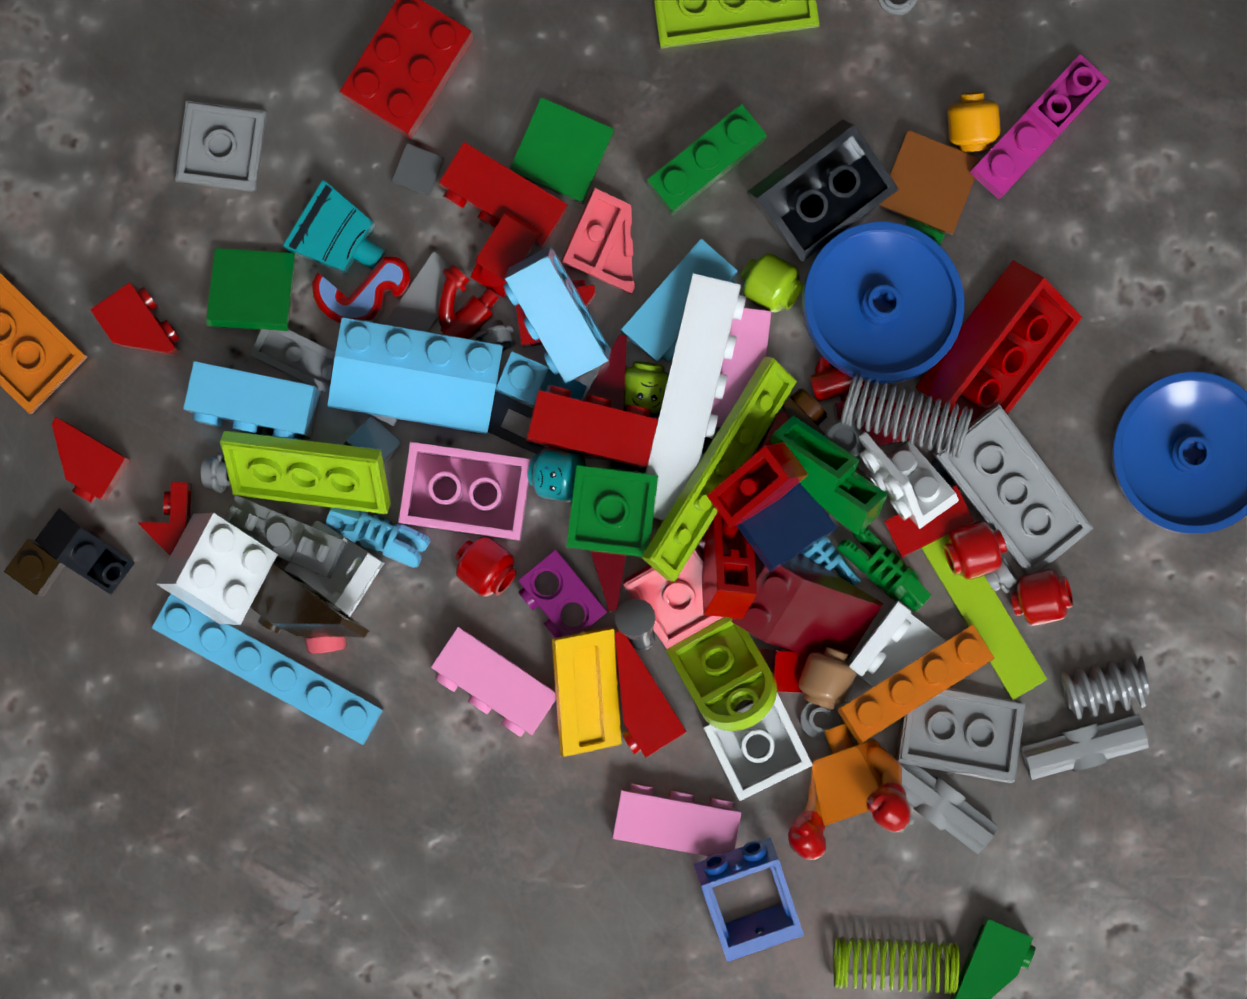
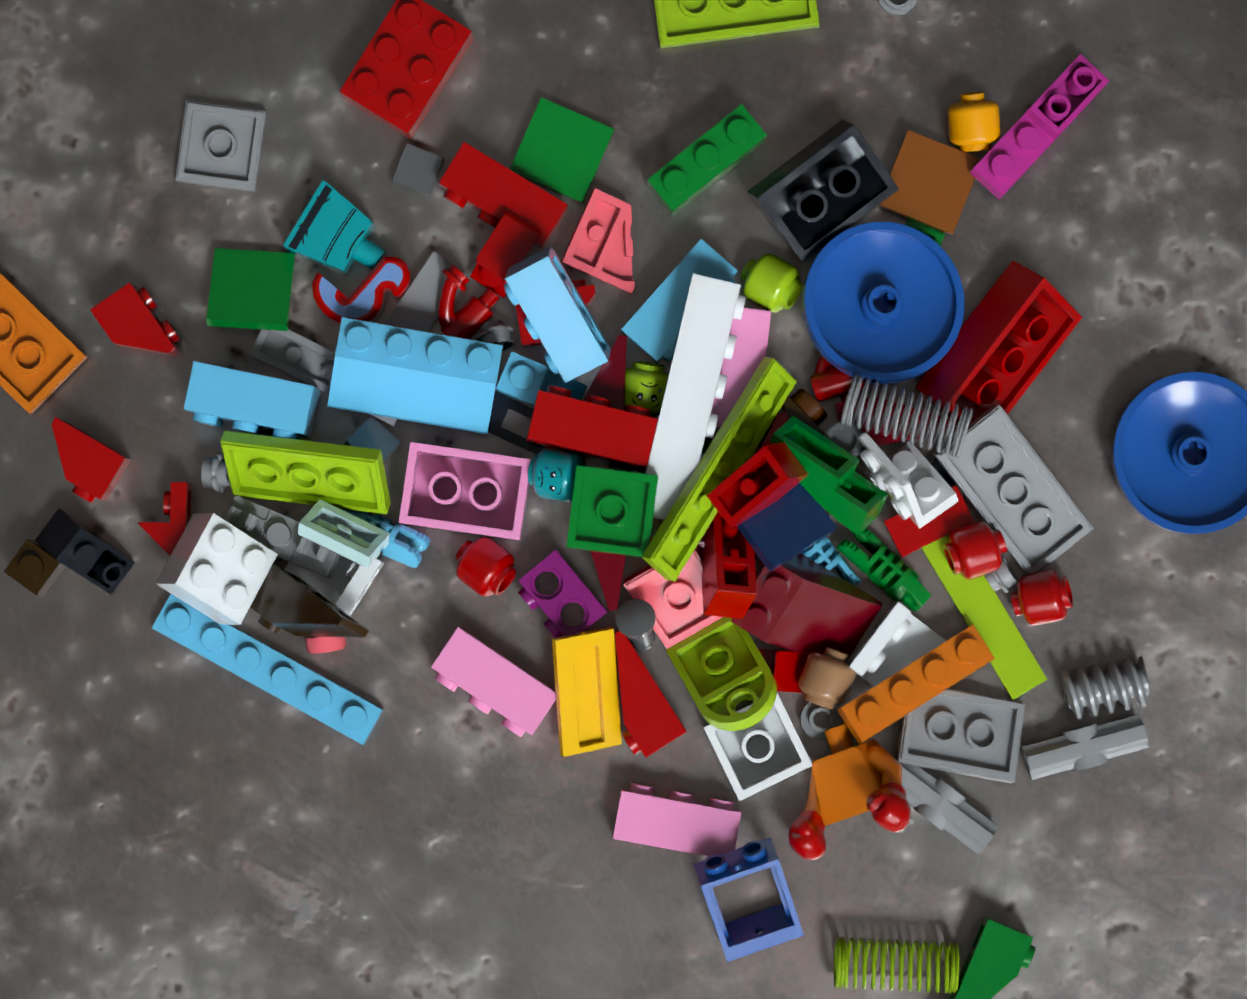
(340, 538): none -> light aqua tile

